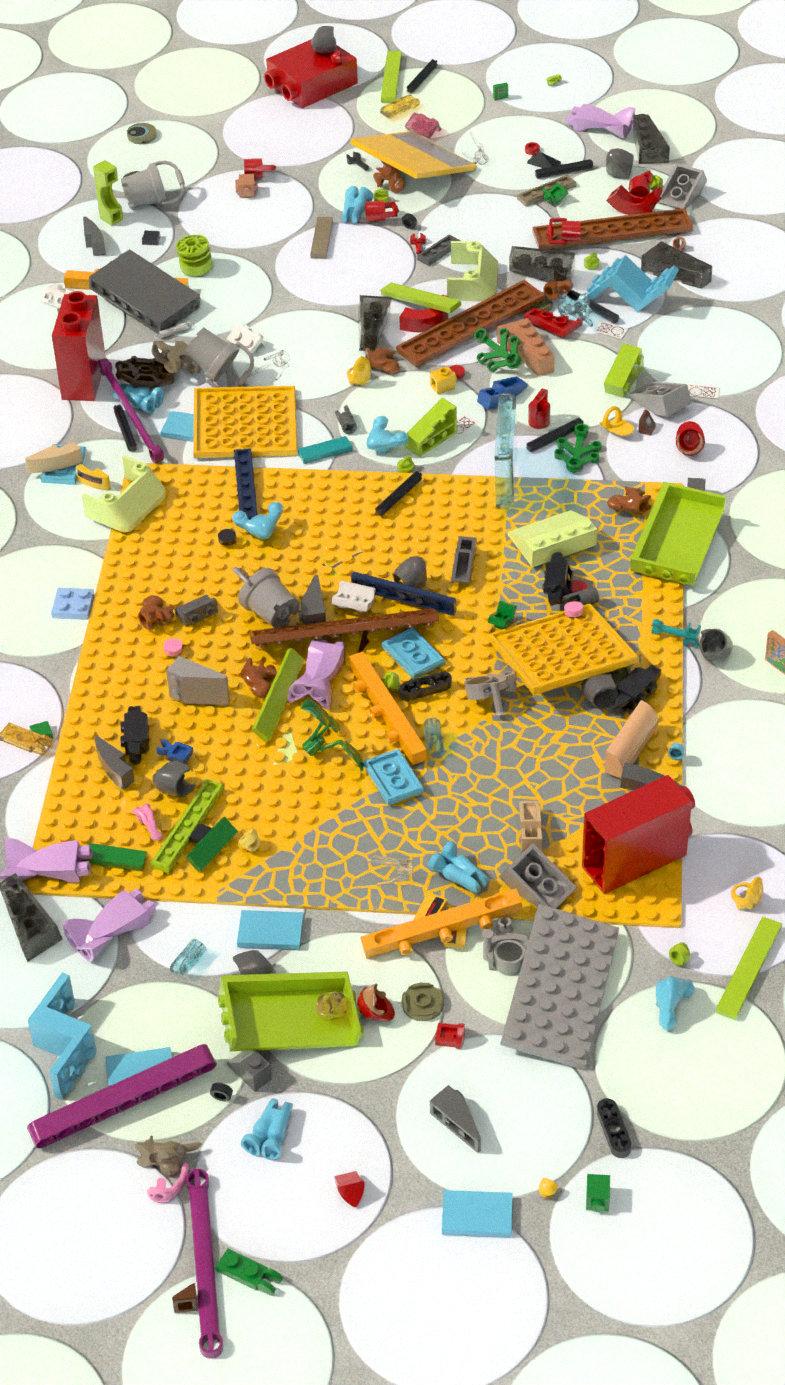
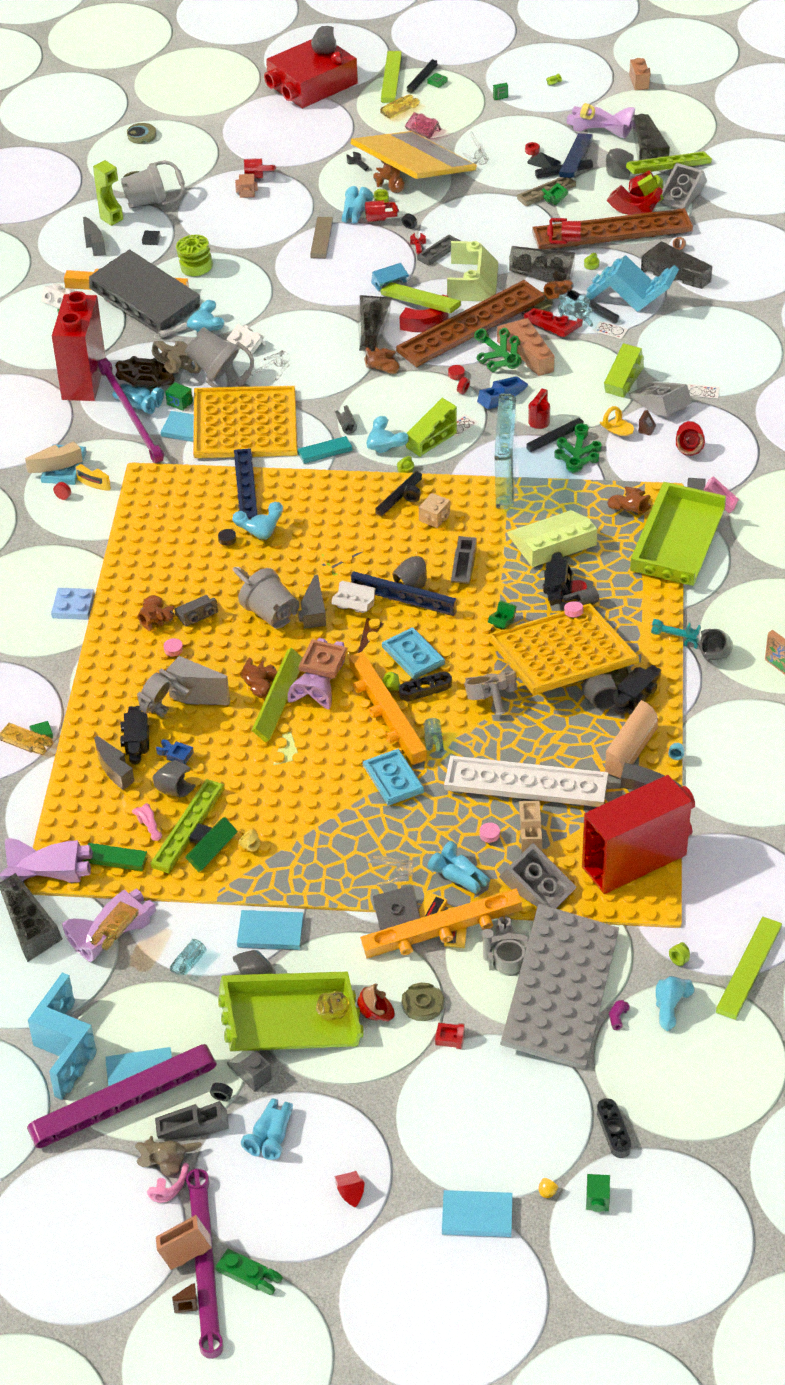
(62, 490): none -> tile
(114, 924): none -> clear yellow hinge
(124, 427): black axle -> none
(133, 504): yellowish green windscreen -> none
(156, 689): none -> light grey piece
(179, 396): none -> green brick
(183, 1242): none -> nougat brick
(192, 1121): none -> dark grey slope
(204, 318): none -> medium azure head
(316, 740): green plant -> none
(323, 659): none -> nougat tile
(336, 627): dark orange plate -> none
(361, 372): yellow piece -> none
(388, 275): none -> dark azure hinge
(396, 907): none -> dark grey plate
(412, 493): none -> black tile
(434, 510): none -> tan head
(437, 80): none -> green tile
(442, 380): yellow brick -> none
(453, 1112): dark grey slope -> none
(463, 385): none -> red tile
(489, 832): none -> bright pink tile
(526, 781): none -> white plate
(576, 155): none -> dark blue tile
(585, 110): none -> light yellow tile
(614, 1014): none -> magenta arm
(639, 74): none -> nougat brick
(648, 185): none -> lime plate
(668, 162): none -> lime tile
(717, 487): none -> bright pink tile
(753, 894): yellow piece -> none

